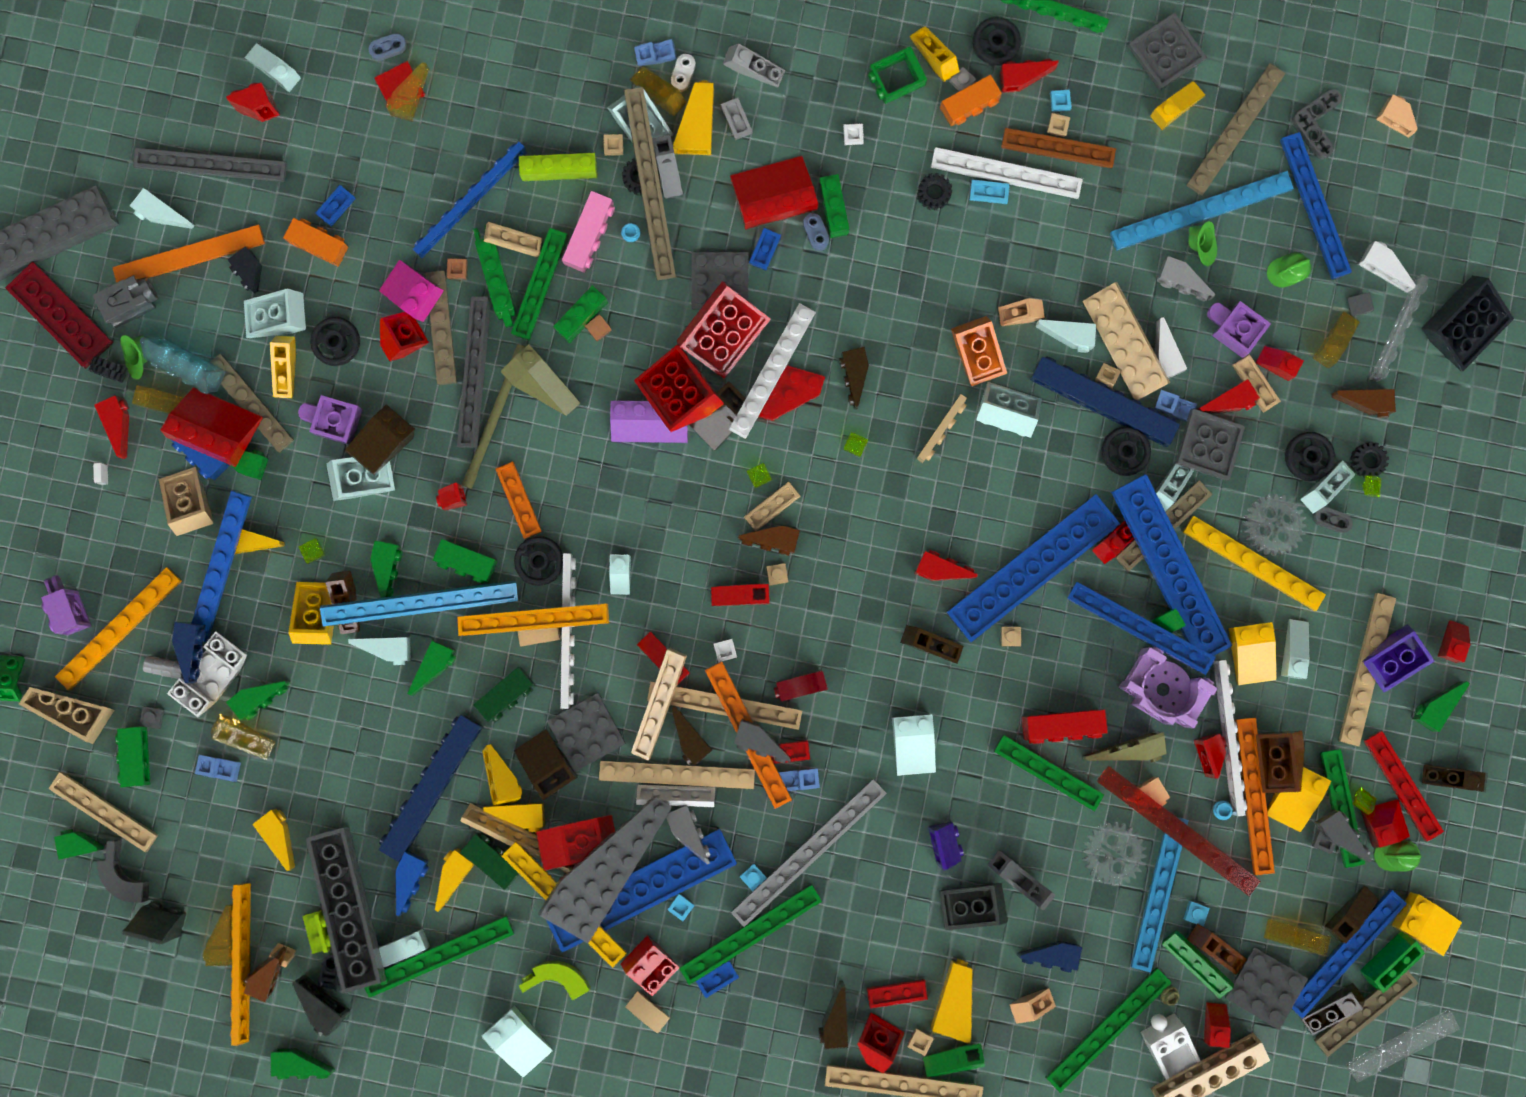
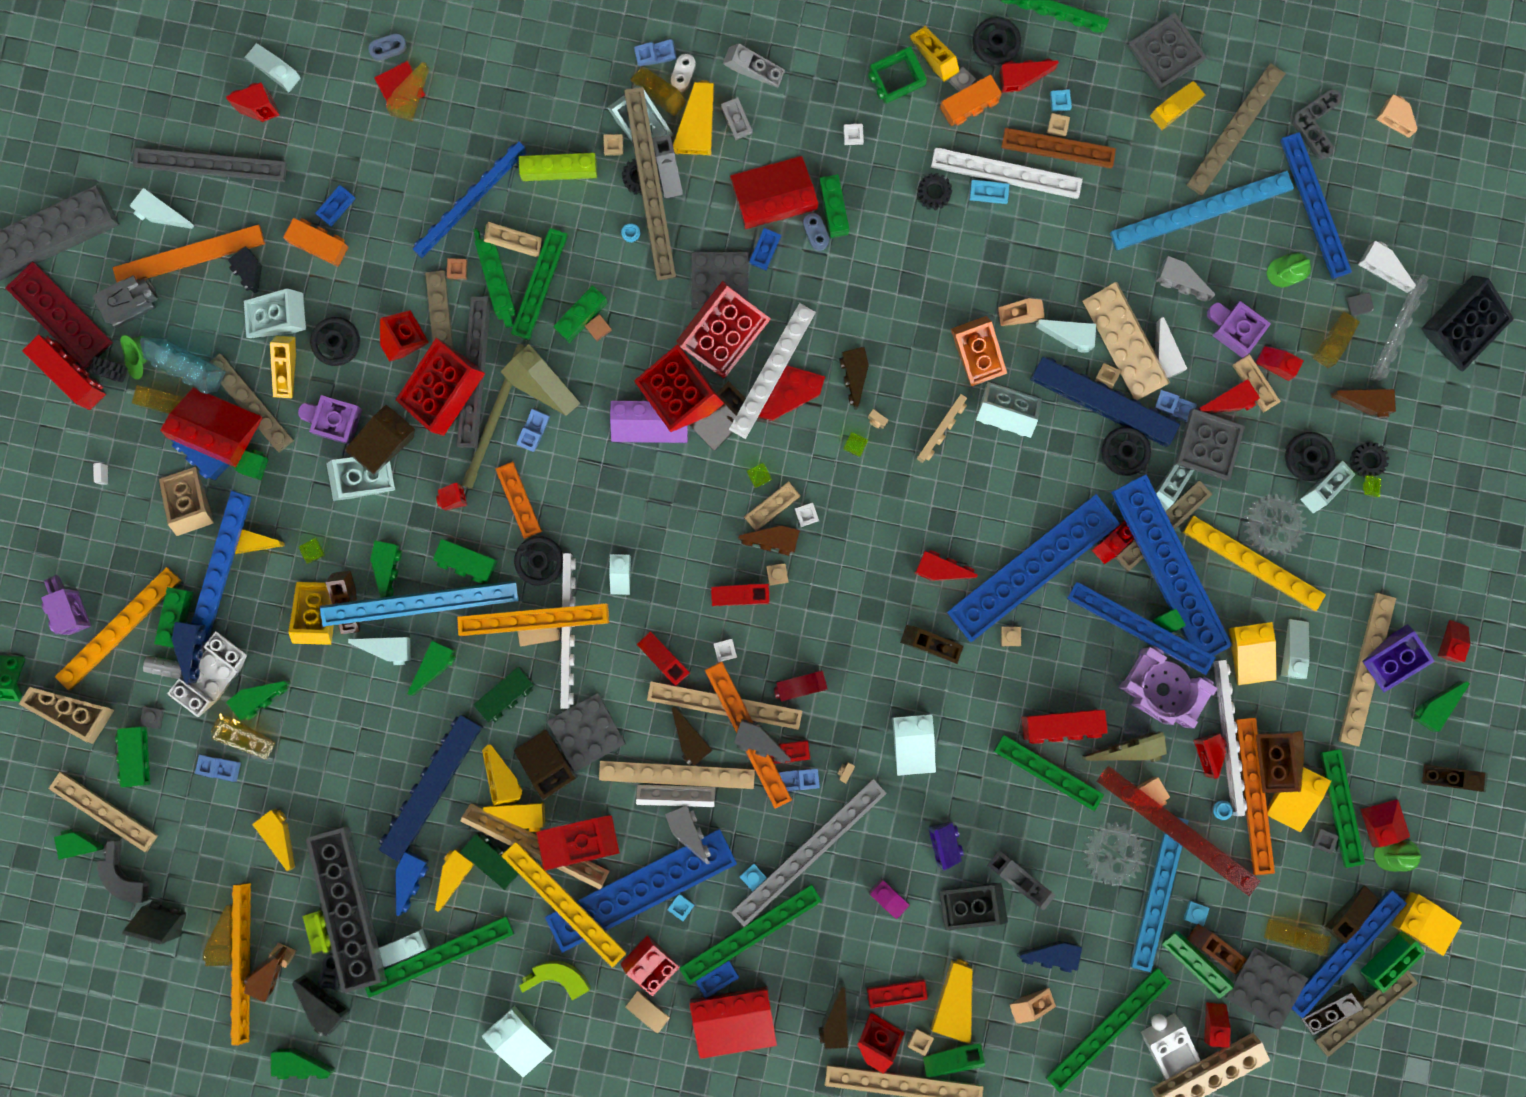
(64, 371): none -> red brick
(115, 421): red slope -> none
(174, 609): none -> green brick
(411, 291): dark pink slope -> none
(439, 387): none -> red slope
(533, 430): none -> medium blue slope
(588, 231): bright pink brick -> none
(591, 887): dark grey wing -> none
(659, 703): tan plate -> none
(733, 1022): none -> red slope
(806, 514): none -> white plate
(845, 772): none -> tan plate
(877, 419): none -> tan plate
(888, 898): none -> magenta slope
(1170, 996): olive plate -> none
(1204, 242): bright green piece -> none
(1331, 520): dark grey plate -> none
(1336, 829): dark grey slope -> none
(1364, 801): clear neon green plate -> none
(1402, 1046): clear plate -> none
(1403, 786): red plate -> none

